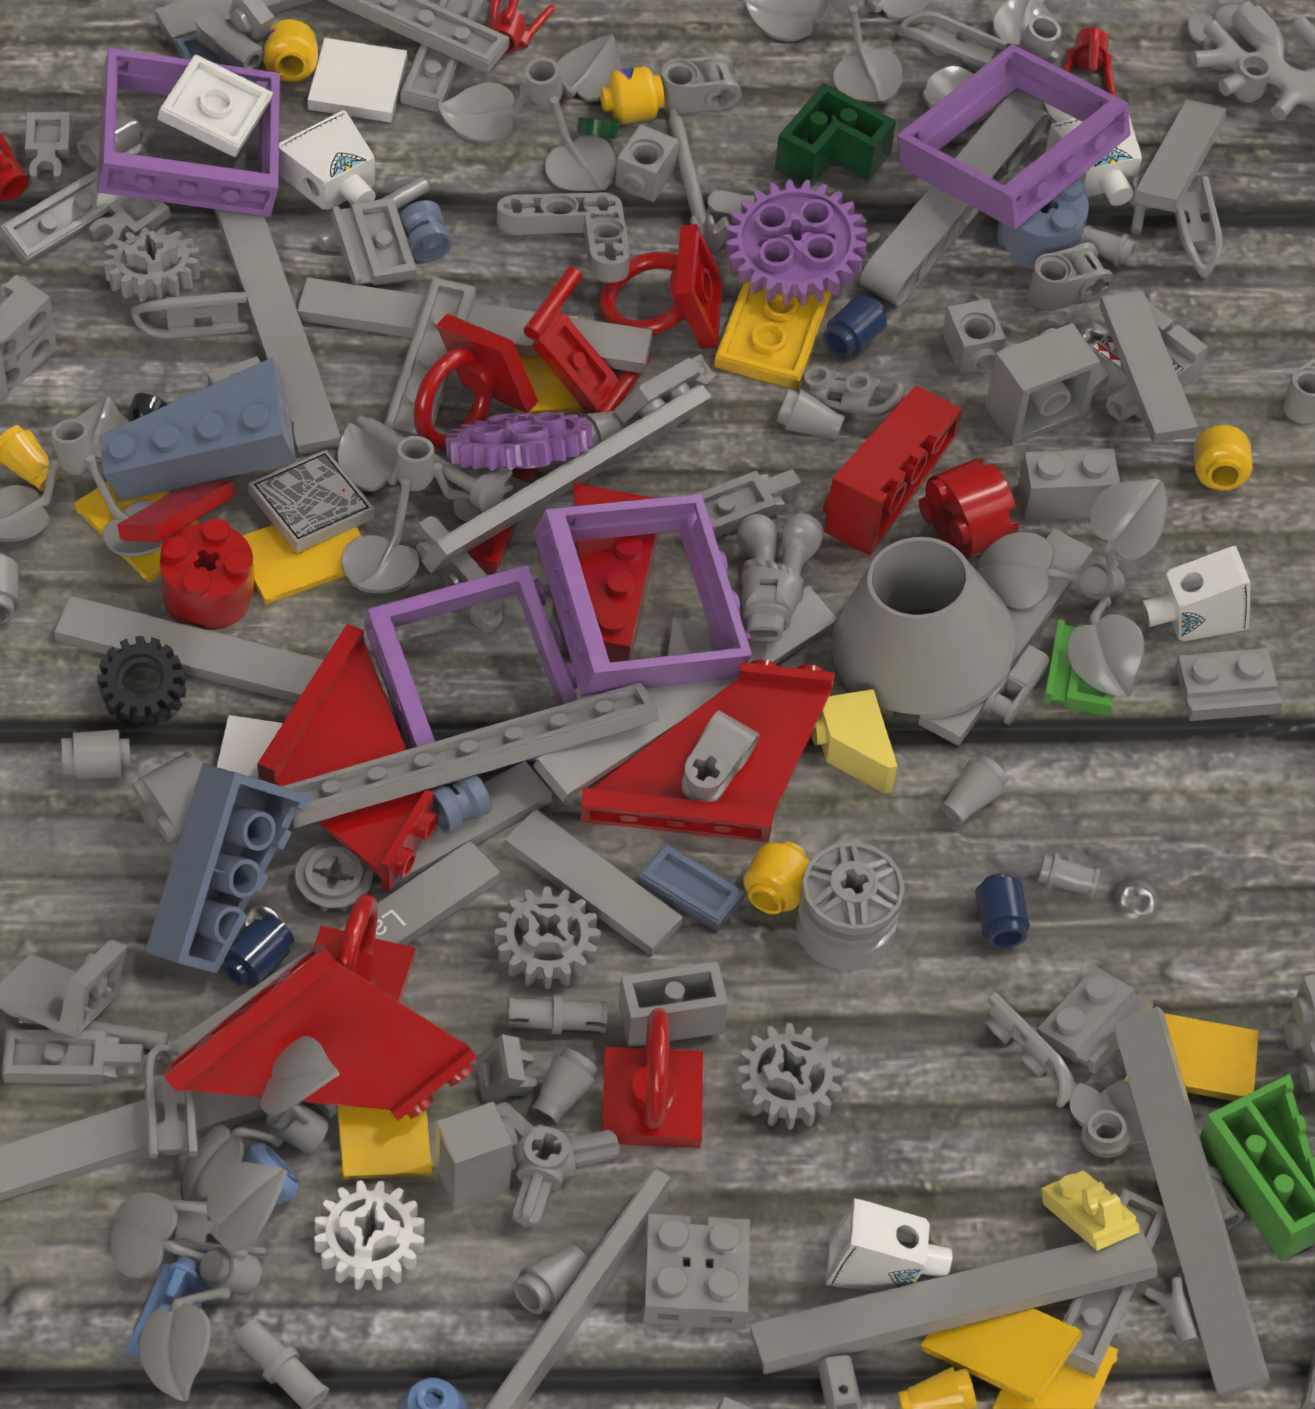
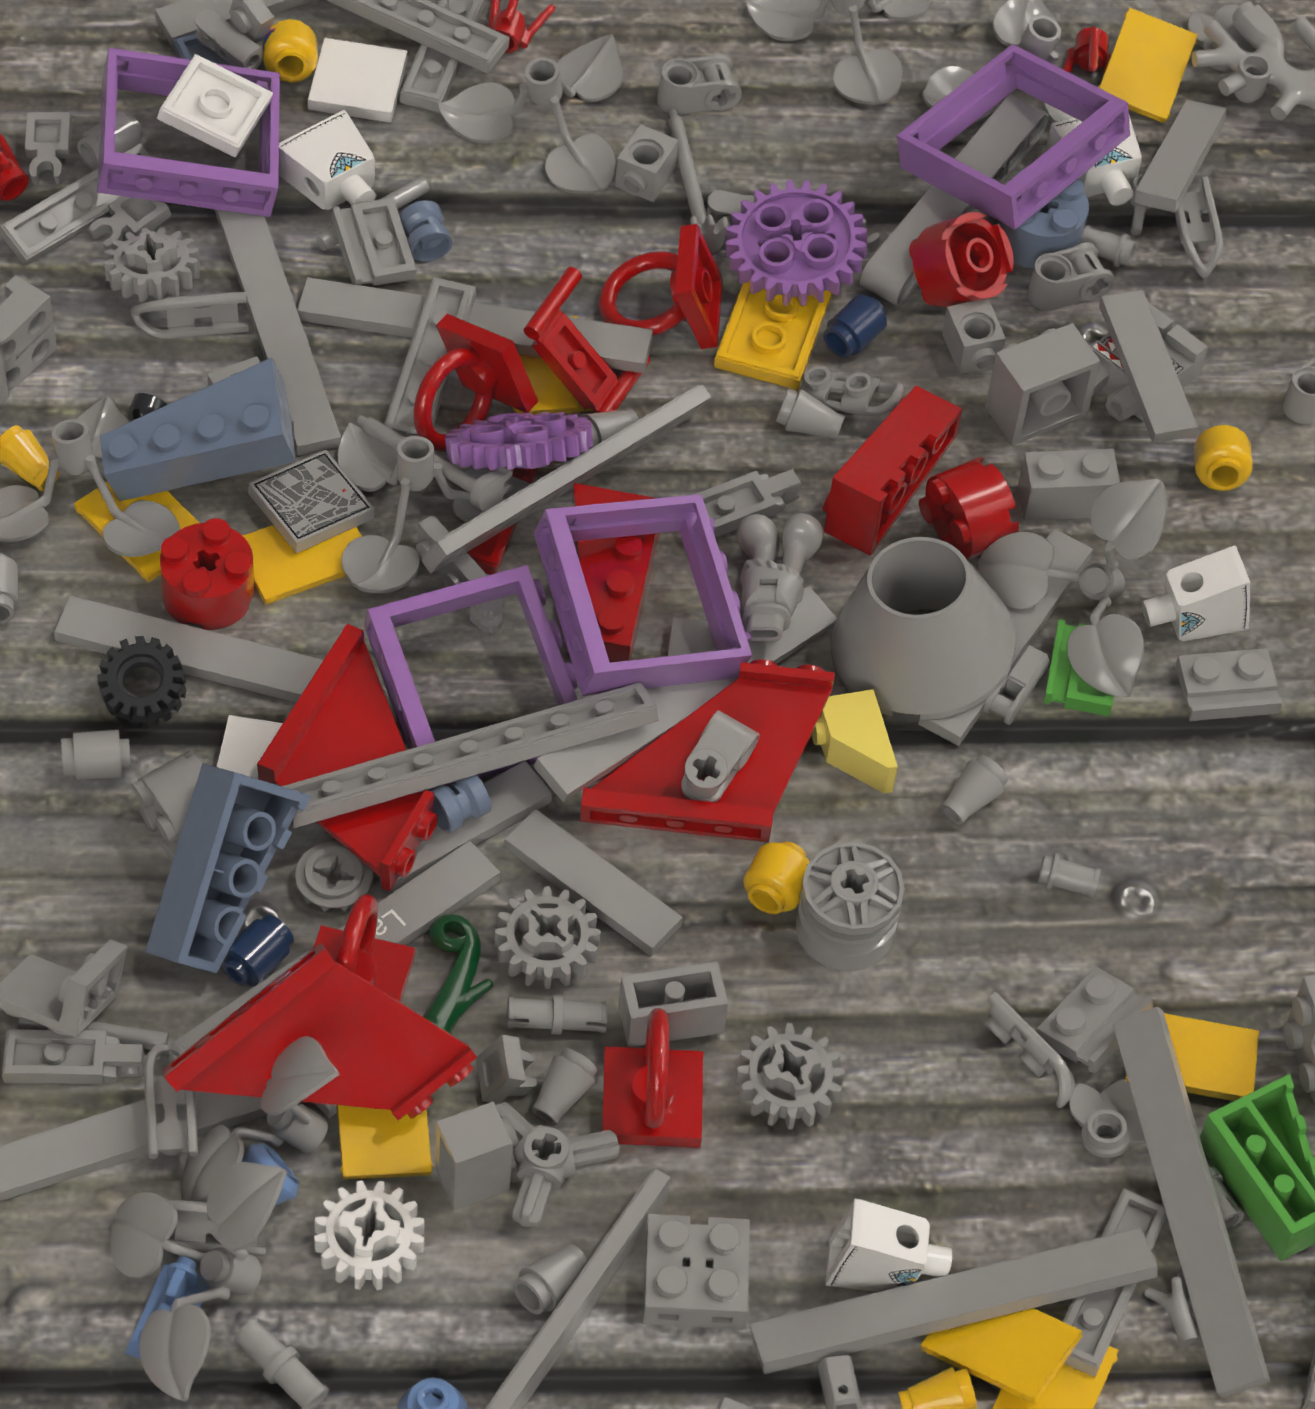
(175, 511): red tile -> none
(455, 992): none -> dark green plant
(584, 213): light grey beam -> none
(598, 127): dark green tile -> none
(632, 95): yellow head -> none
(664, 387): light grey hinge -> none
(691, 887): sand blue tile -> none
(836, 131): dark green brick -> none
(943, 39): light grey piece -> none
(961, 260): none -> red brick
(1002, 911): dark blue brick -> none
(1090, 1210): light yellow plate -> none
(1148, 64): none -> yellow piece

